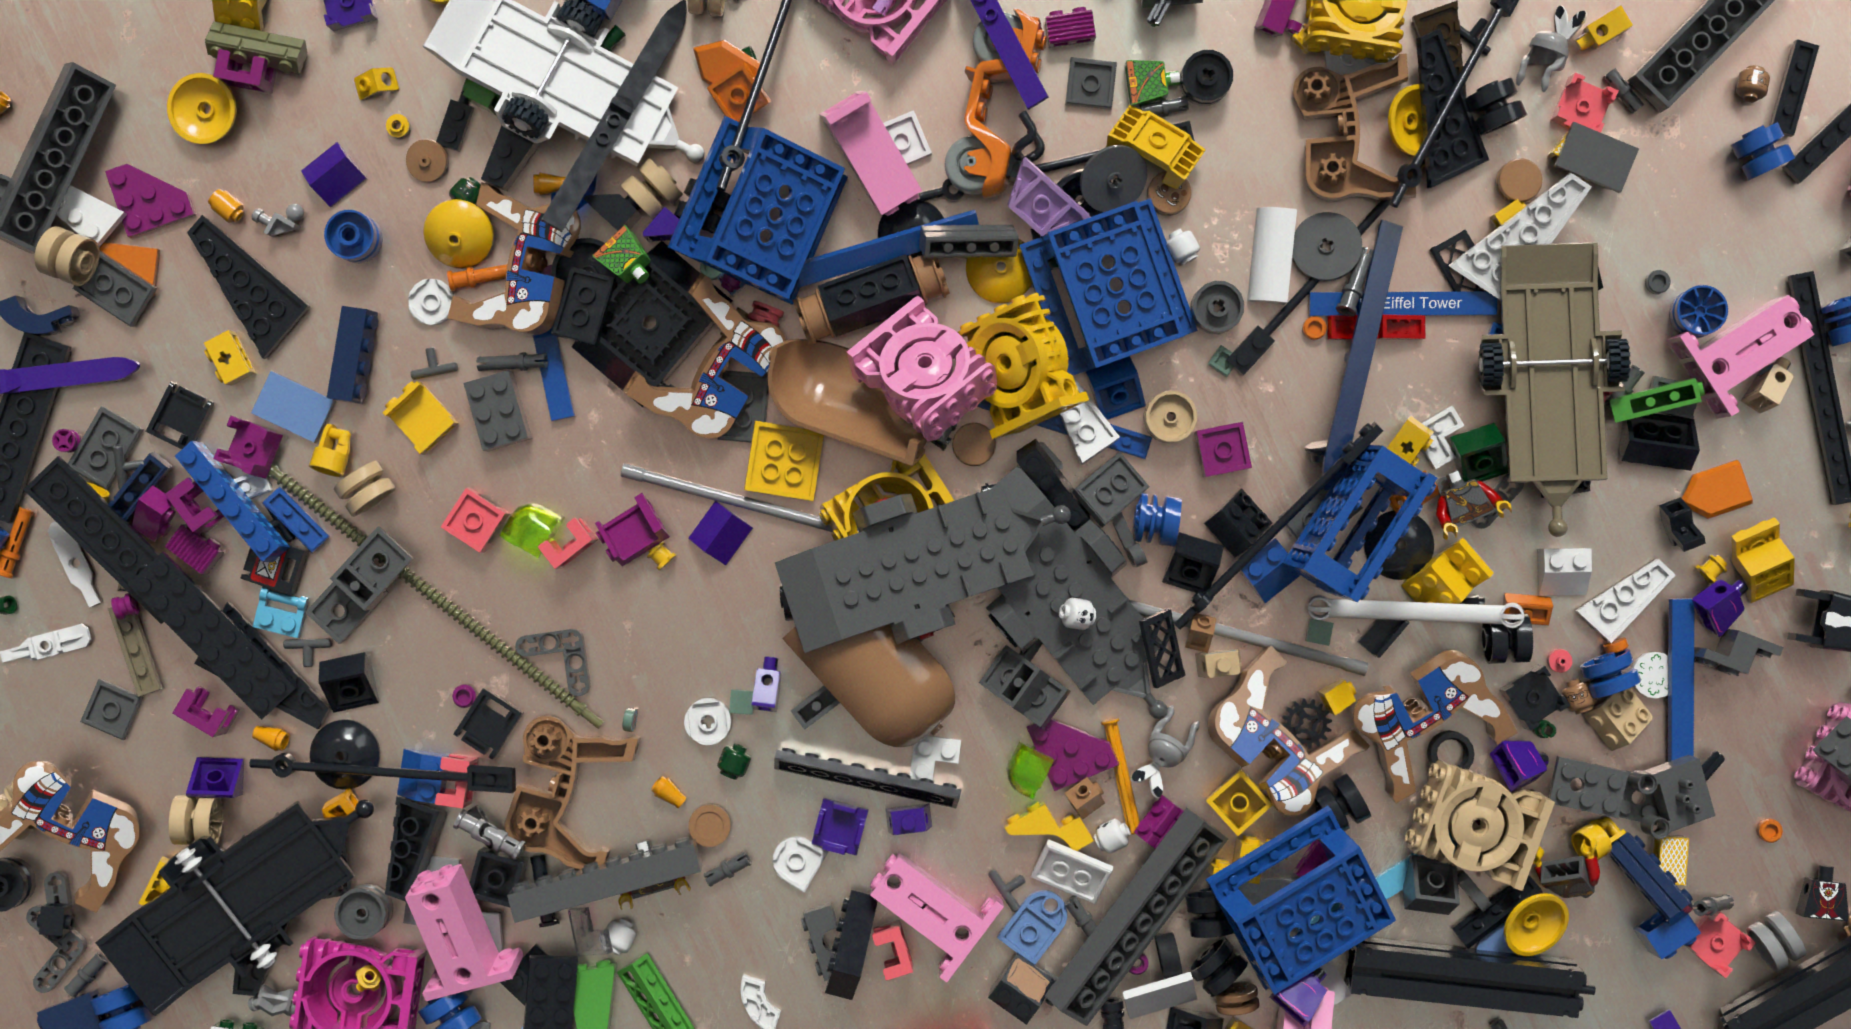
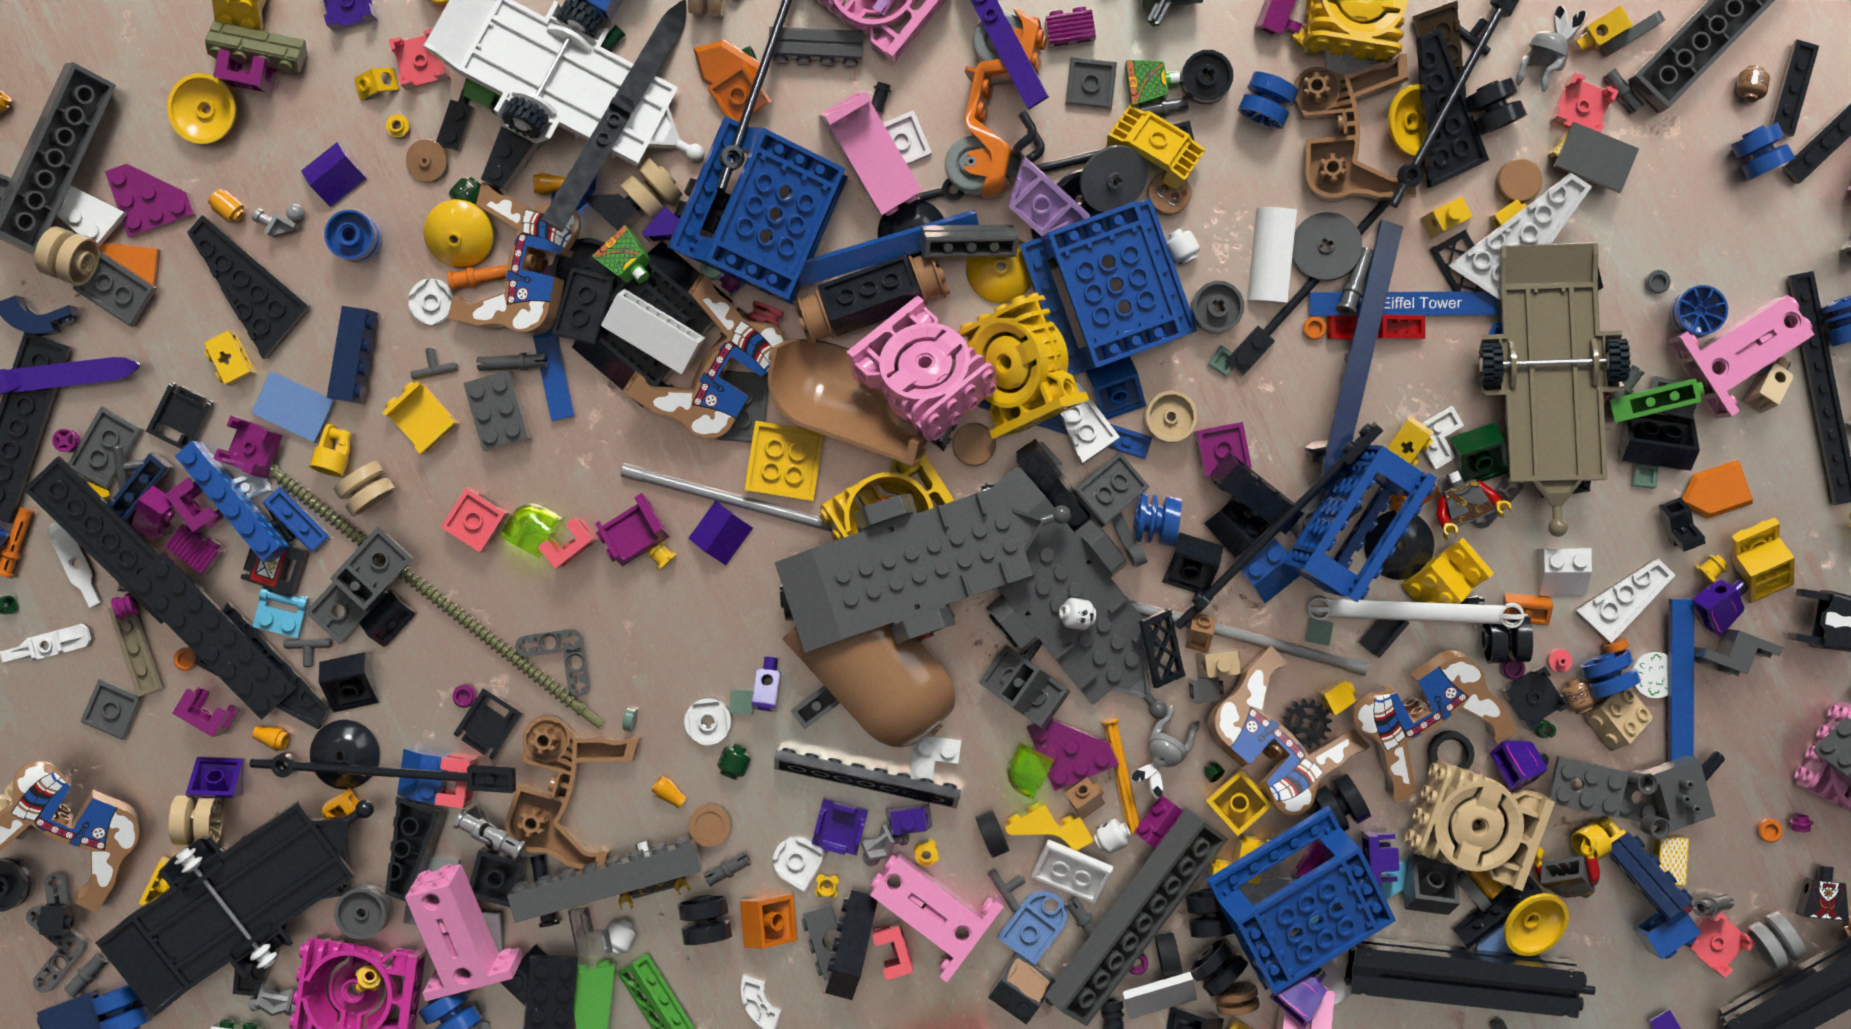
(185, 659): none -> orange tile
(387, 619): none -> black panel
(417, 64): none -> coral panel
(652, 331): none -> white brick
(705, 925): none -> black wheel
(768, 921): none -> orange slope
(820, 45): none -> dark grey brick
(831, 881): none -> yellow plate
(880, 96): none -> black pin
(882, 846): none -> light grey piece
(929, 846): none -> yellow brick
(992, 834): none -> black tyre
(1205, 689): none -> dark grey slope
(1214, 772): none -> dark green hinge
(1253, 491): none -> black wedge
(1268, 100): none -> blue wheel
(1381, 855): none -> dark purple panel
(1447, 217): none -> yellow torso
(1486, 884): none -> light orange cone
(1512, 670): none -> magenta plate
(1633, 33): none -> dark grey beam
(1644, 476): none -> sand green tile
(1801, 823): none -> magenta plate

